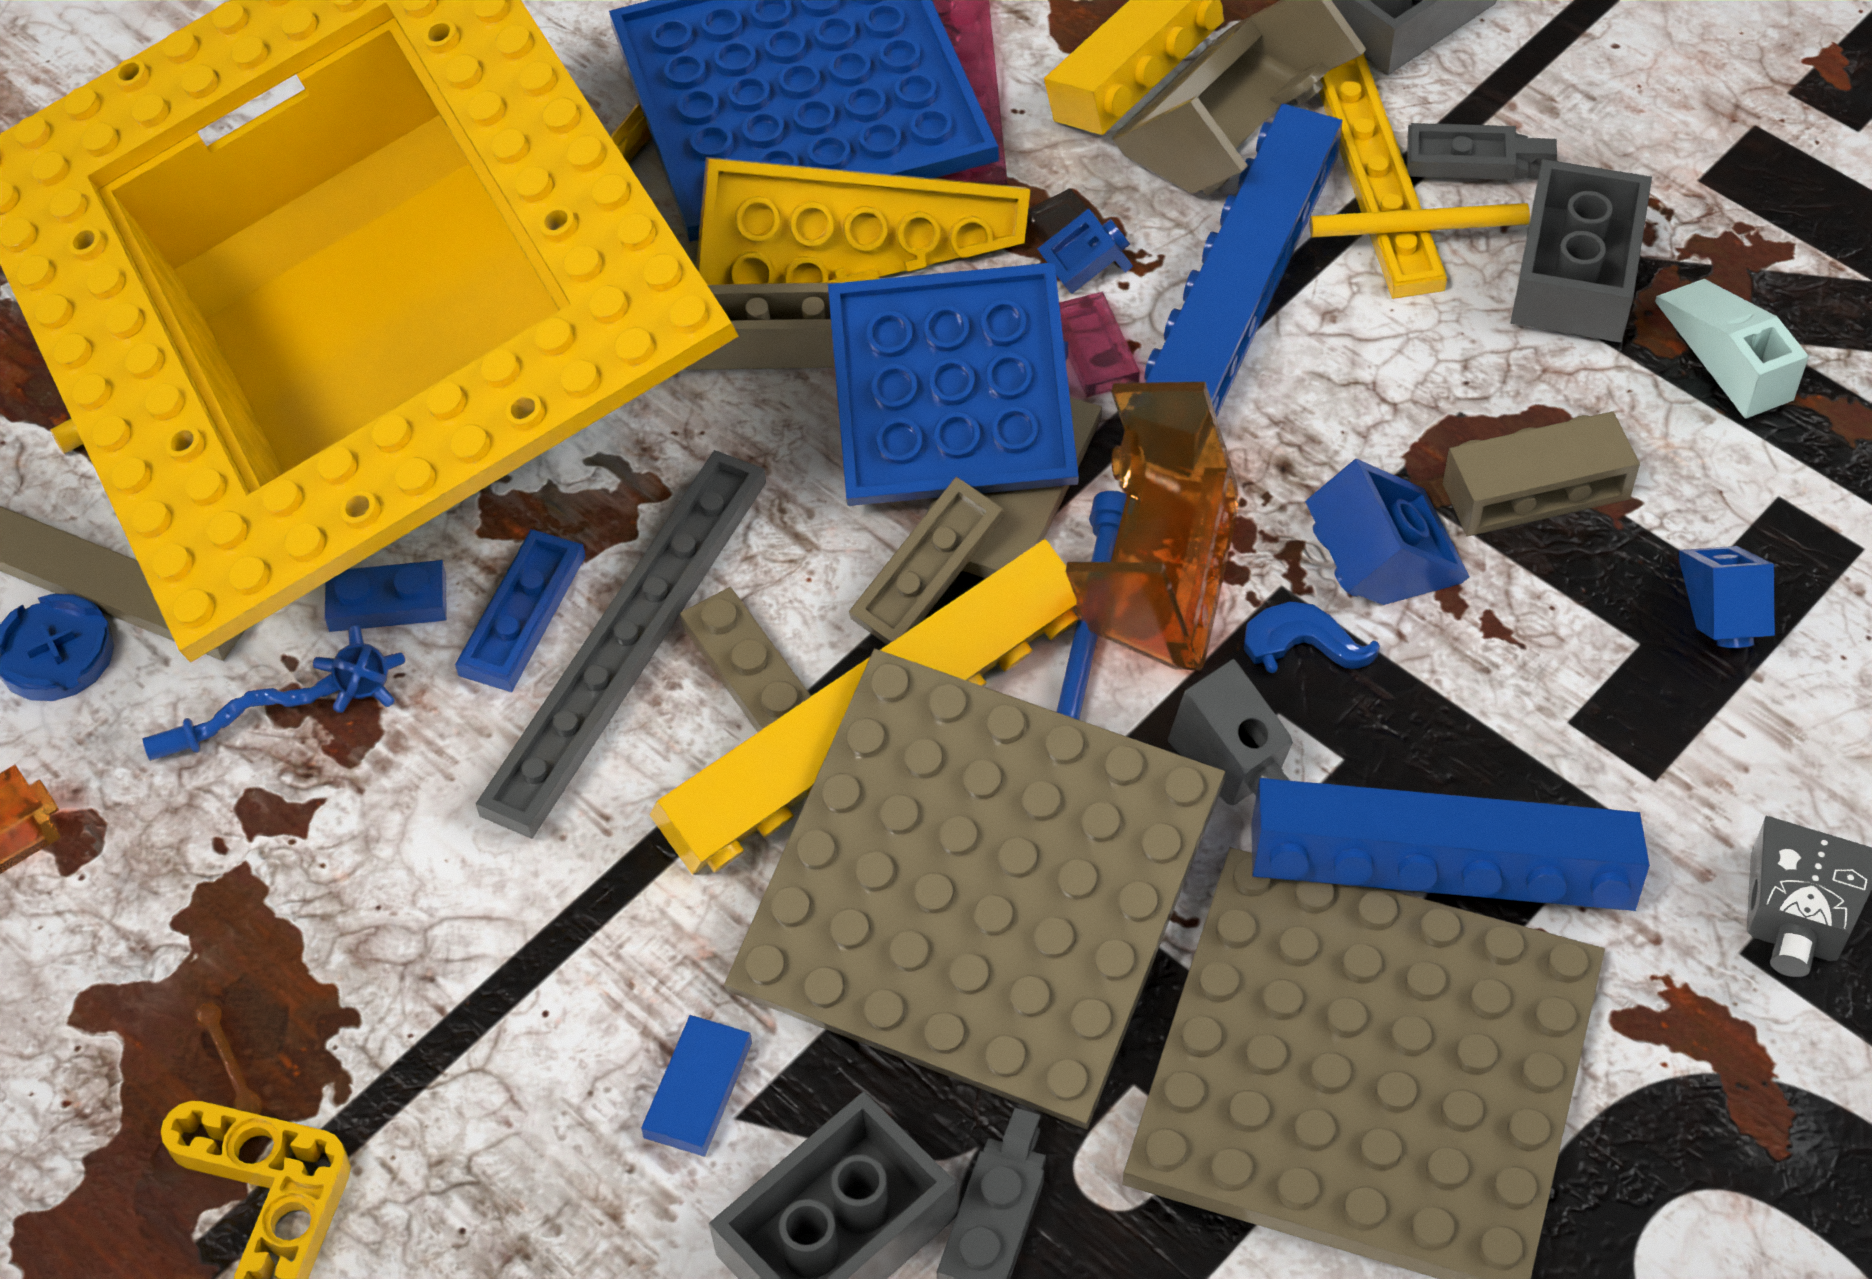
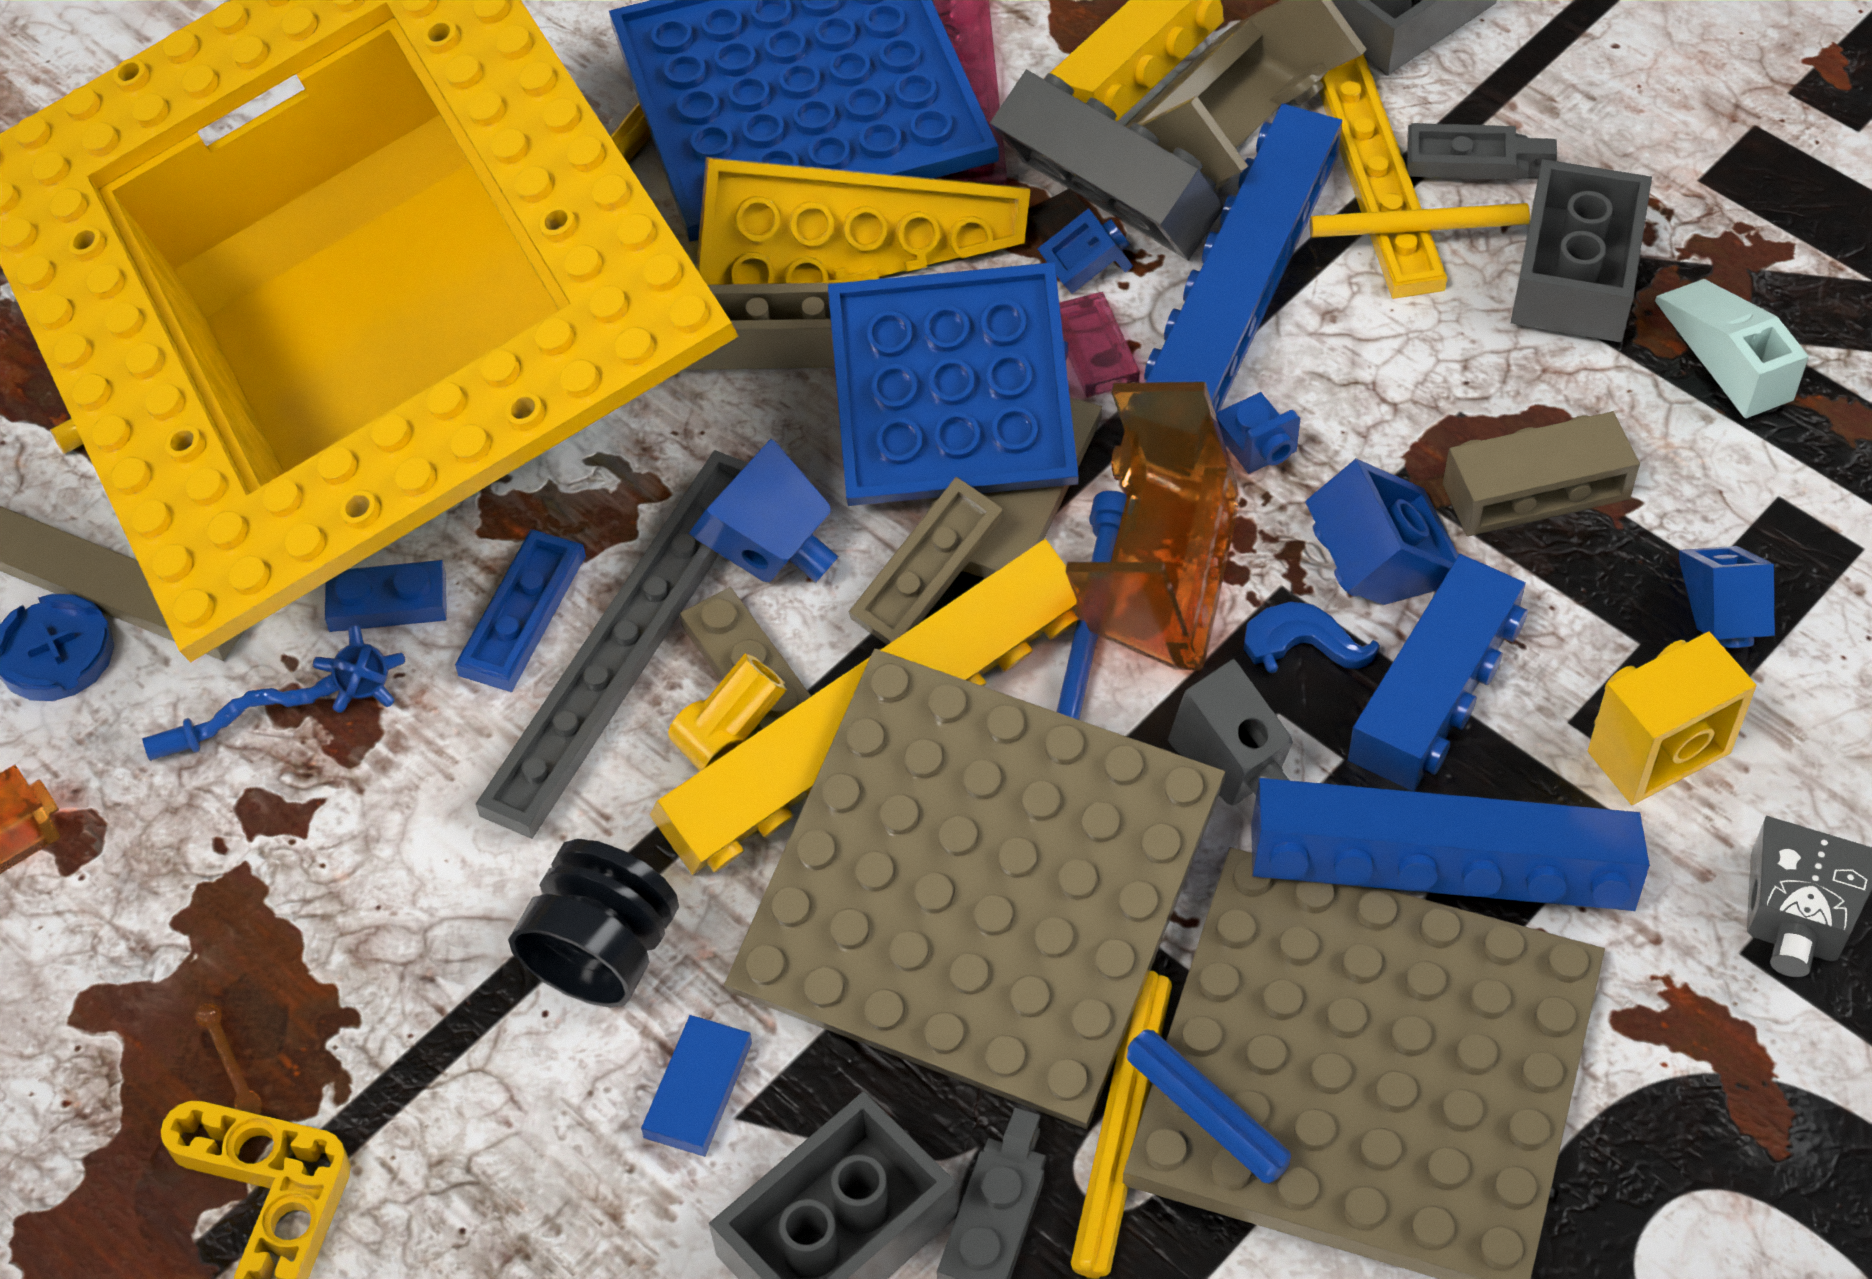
(594, 923): none -> black wheel
(730, 713): none -> yellow piece
(768, 519): none -> blue torso
(1108, 162): none -> dark grey brick
(1123, 1111): none -> yellow axle
(1208, 1106): none -> blue axle
(1258, 432): none -> blue bracket
(1437, 672): none -> blue brick
(1670, 716): none -> yellow brick

